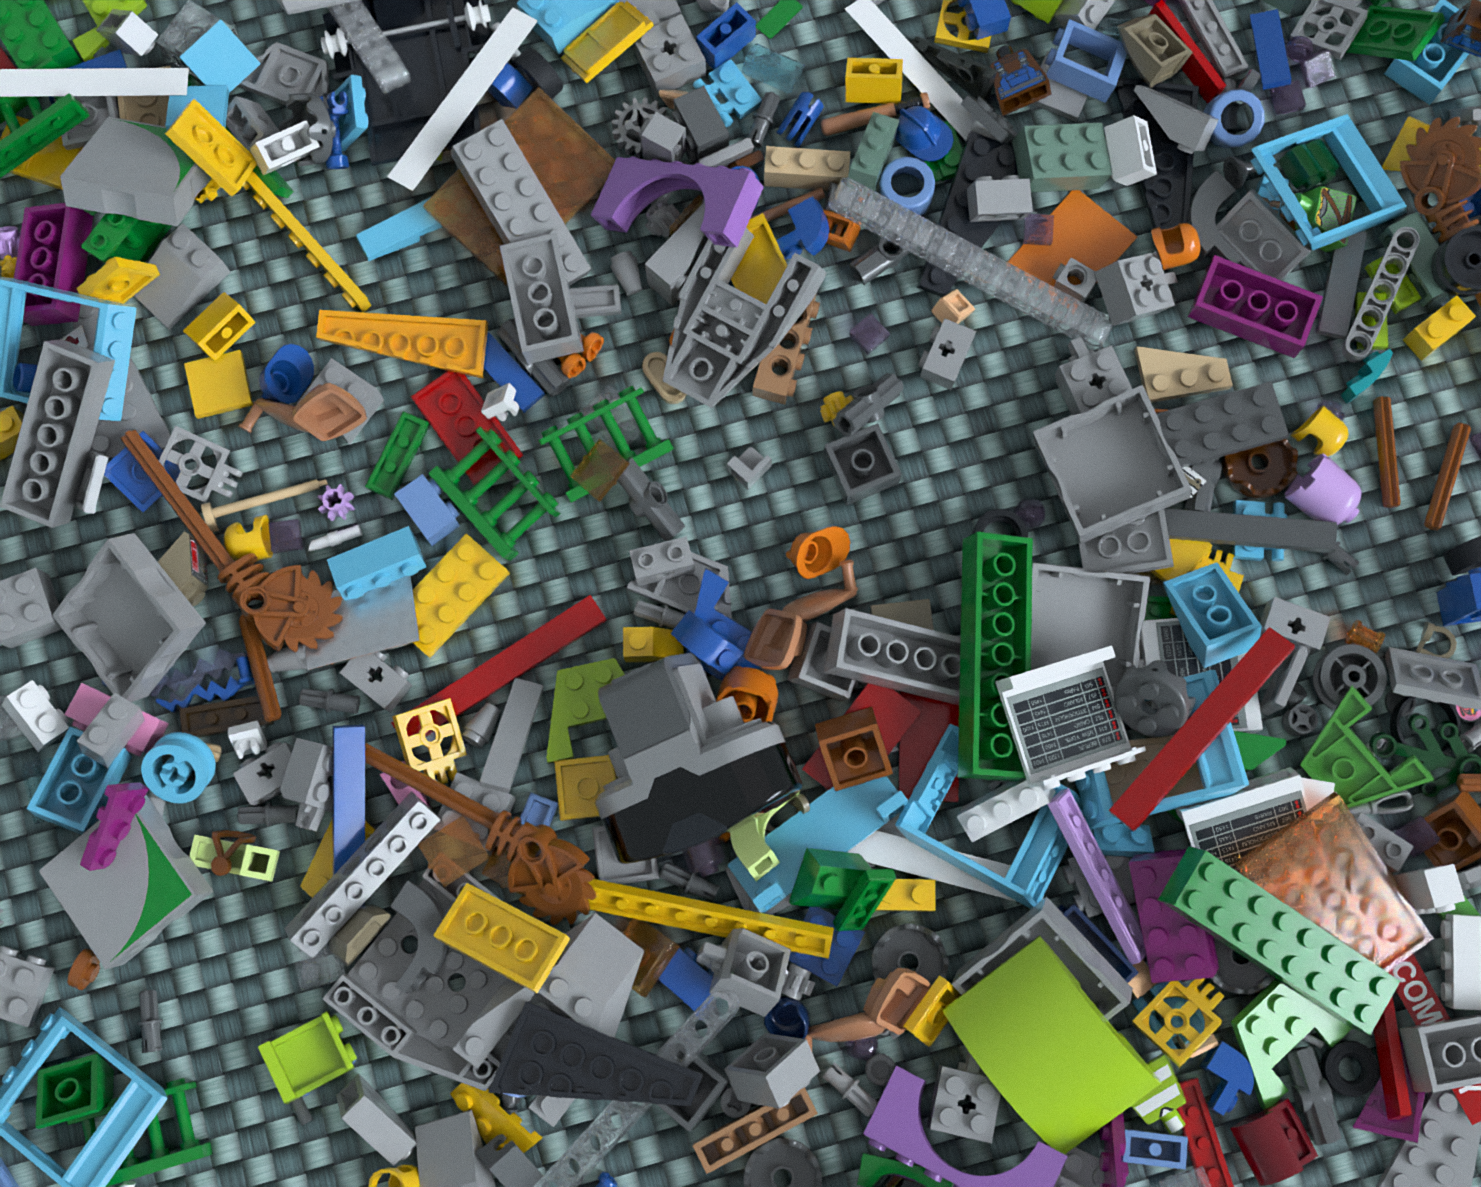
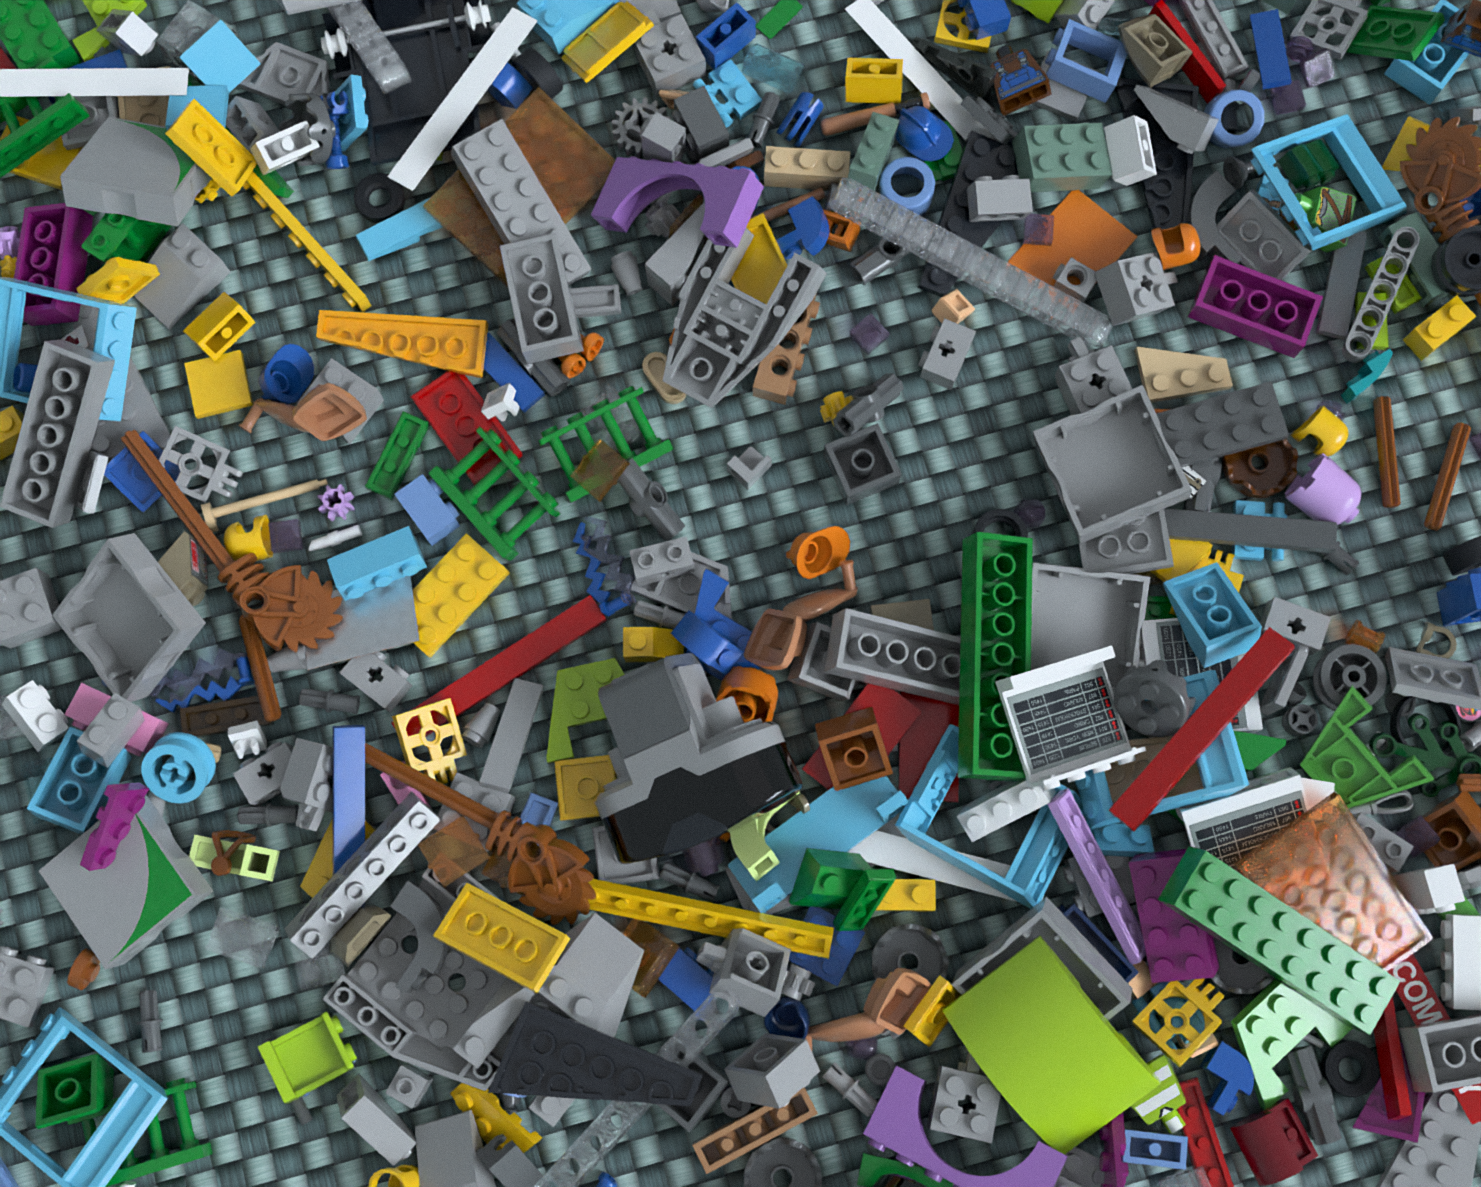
(242, 937): none -> clear plate
(367, 186): none -> black tyre
(409, 1085): none -> light grey brick
(596, 557): none -> piece

